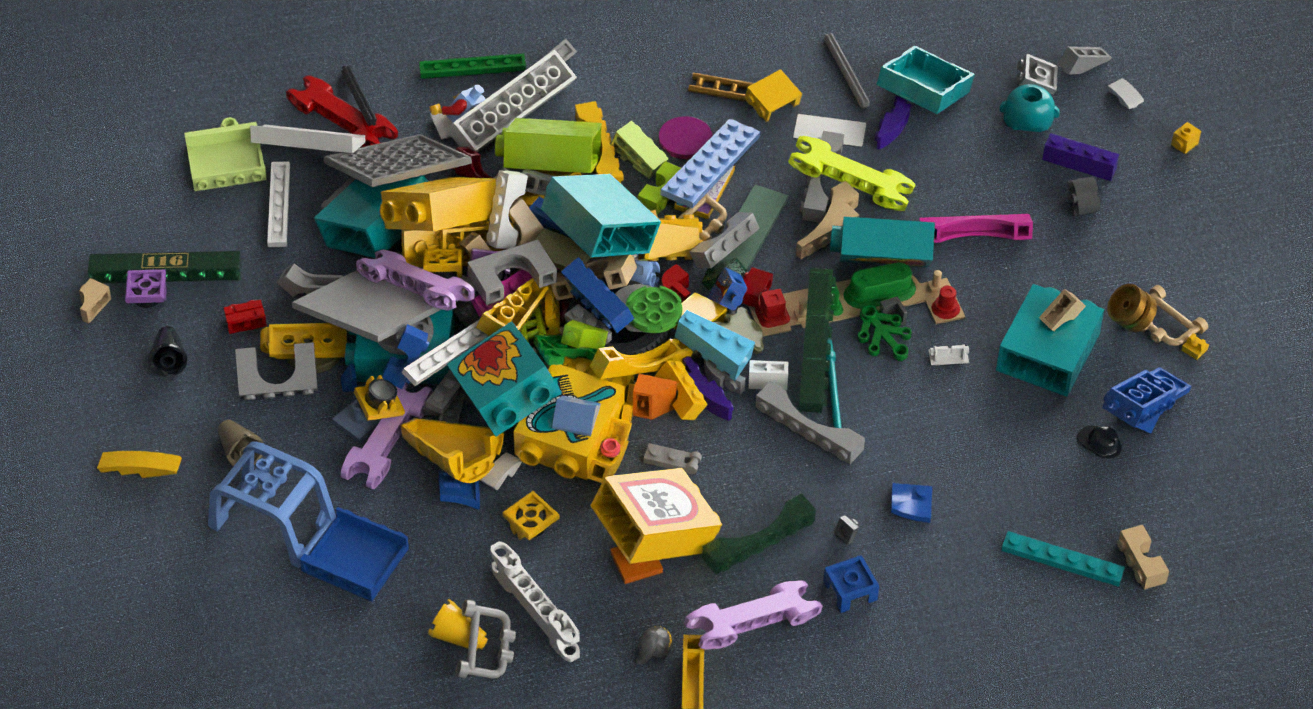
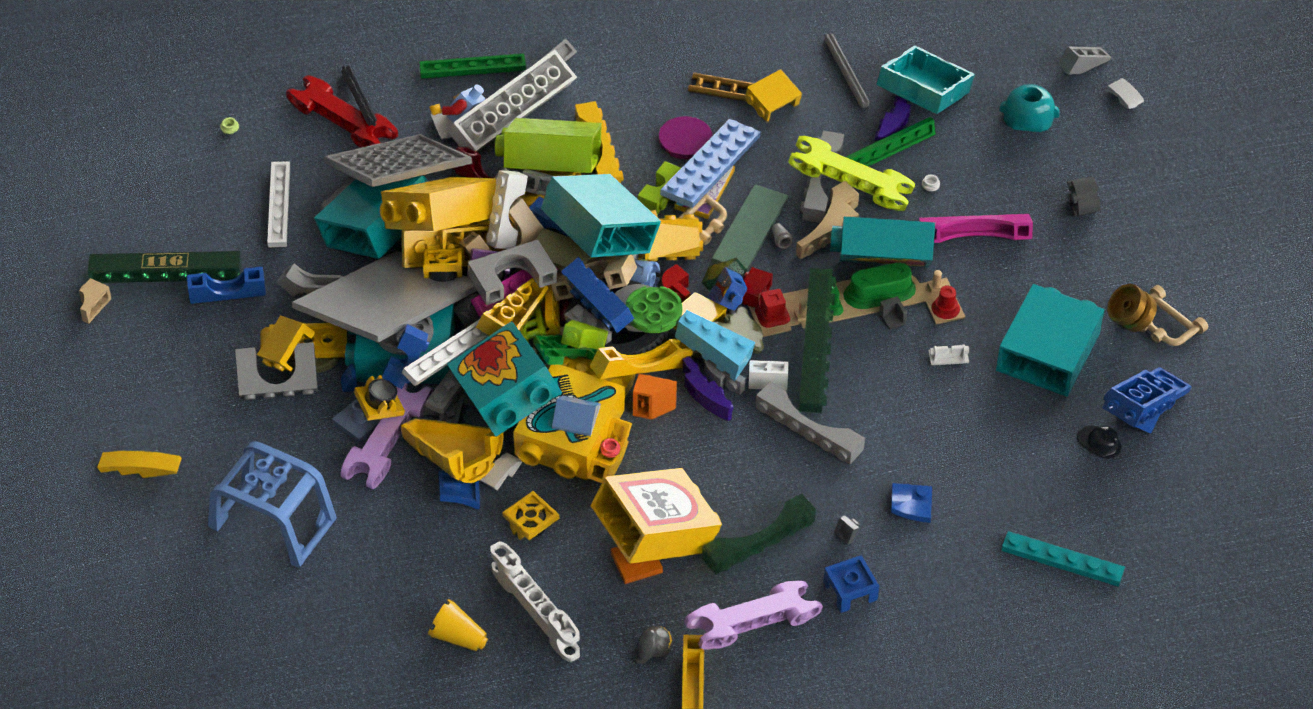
(146, 287): medium lavender piece -> none
(167, 353): black cone -> none
(224, 157): yellowish green panel -> none
(235, 439): dark tan cone -> none
(245, 316): red brick -> none
(247, 284): none -> blue arch
(282, 342): none -> yellow panel
(306, 138): white arch -> none
(356, 554): blue panel -> none
(434, 288): lavender piece -> none
(506, 635): light grey bar -> none
(628, 406): yellow tile -> none
(638, 149): yellowish green wedge -> none
(672, 458): light grey plate -> none
(690, 399): yellow arch -> none
(712, 251): light grey arch -> none
(781, 236): none -> light grey cone
(814, 126): white sticker -> none
(833, 388): teal bar -> none
(884, 331): green plant -> none
(894, 143): none -> green plate
(931, 183): none -> white plate
(1037, 72): light grey plate -> none
(1062, 309): tan arch -> none
(1080, 157): dark purple brick -> none
(1147, 570): tan arch -> none
(1186, 138): yellow brick -> none
(1194, 346): yellow tile -> none

